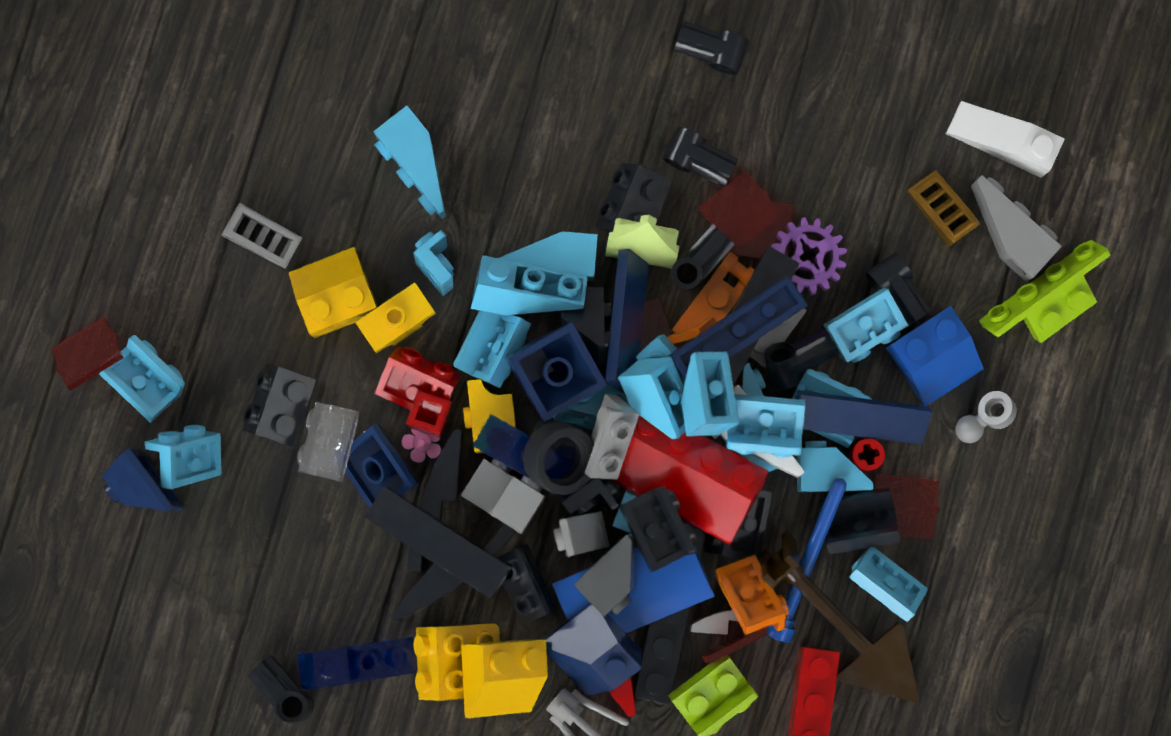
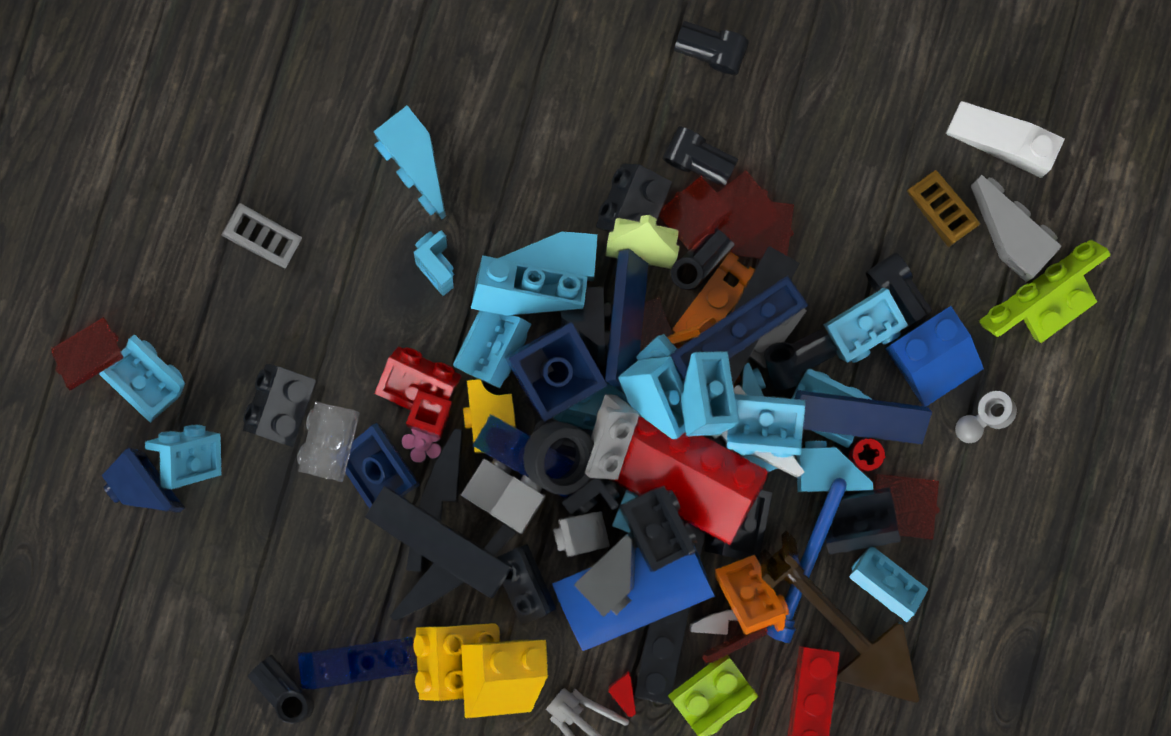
(332, 292): yellow slope -> none
(396, 318): yellow brick -> none
(594, 651): dark blue slope -> none
(695, 212): none -> clear red piece
(816, 271): medium lavender gear -> none

